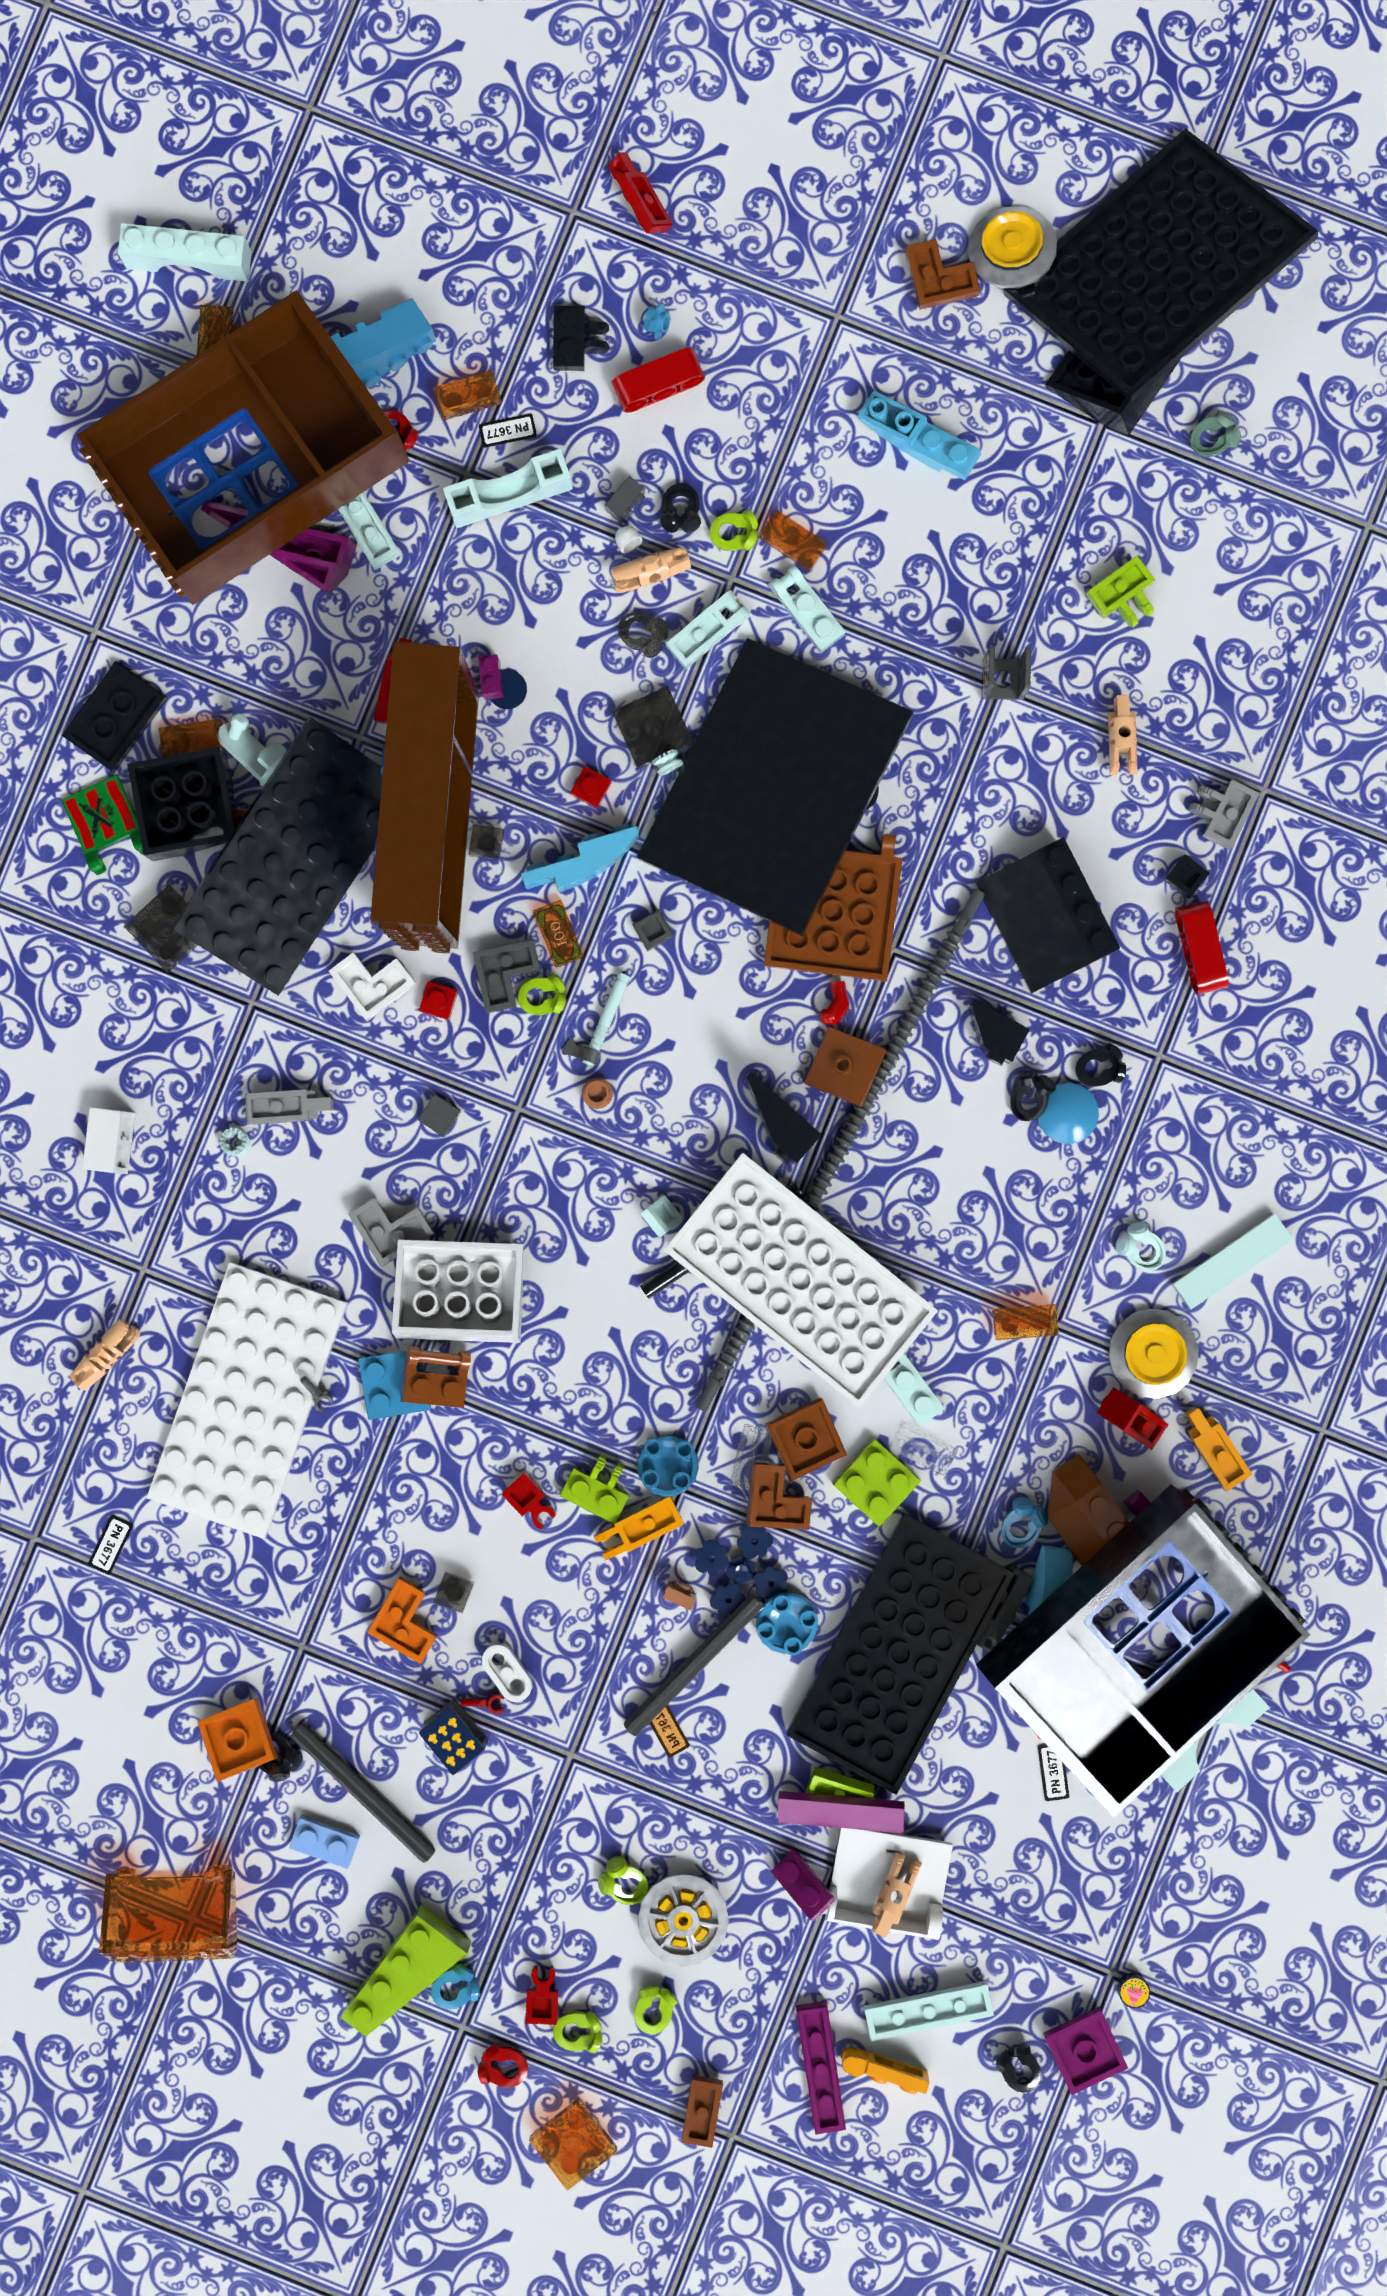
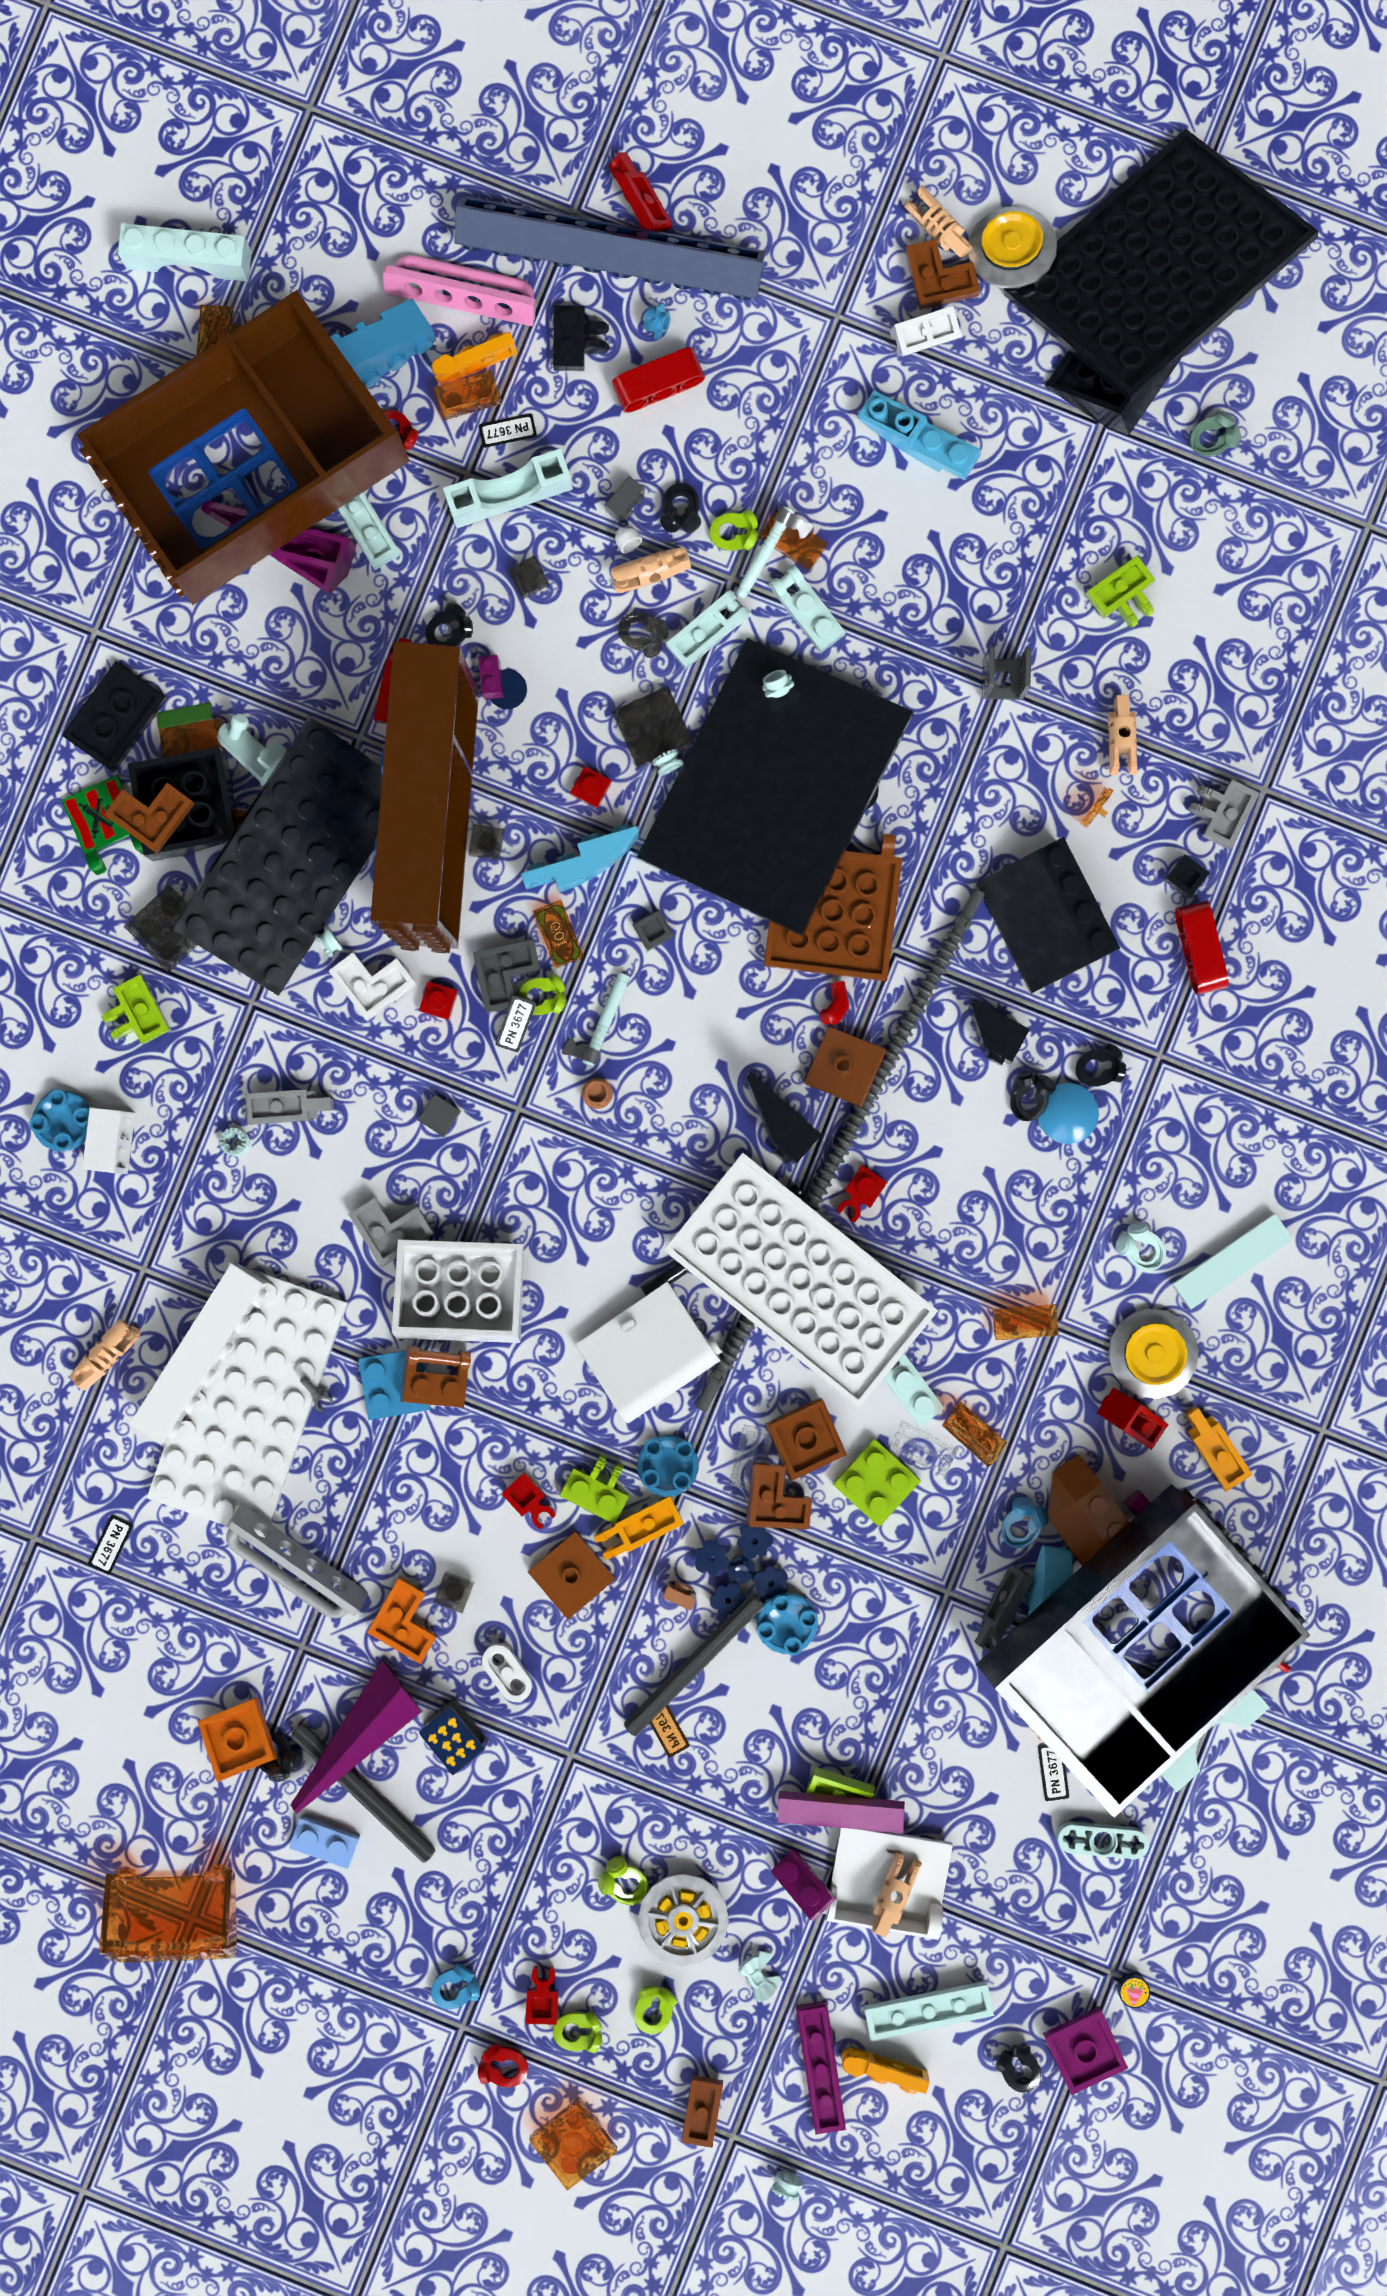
(61, 1120): none -> dark azure dish
(141, 1009): none -> lime hinge
(154, 823): none -> dark orange plate
(184, 715): none -> bright green sticker
(199, 1354): none -> white brick
(243, 1524): none -> light grey piece
(328, 941): none -> light aqua bush
(373, 1719): none -> magenta wedge
(409, 1965): lime wedge -> none
(452, 613): none -> black piece
(474, 358): none -> light orange hinge
(485, 1702): red hand -> none
(515, 1024): none -> sticker
(522, 306): none -> bright pink piece
(528, 577): none -> clear smoke plate
(571, 1575): none -> dark orange plate
(608, 248): none -> dark blue brick
(650, 1358): none -> white door
(662, 1216): light aqua plate -> none
(763, 1986): none -> light aqua piece
(777, 683): none -> light aqua plate
(783, 519): none -> light aqua piece
(787, 2185): none -> light aqua bush
(864, 1189): none -> red plate
(899, 1653): black plate -> none
(926, 331): none -> white hinge
(940, 224): none -> light nougat hinge
(974, 1434): none -> clear orange plate
(1078, 1845): none -> light aqua beam
(1097, 807): none -> clear orange piece

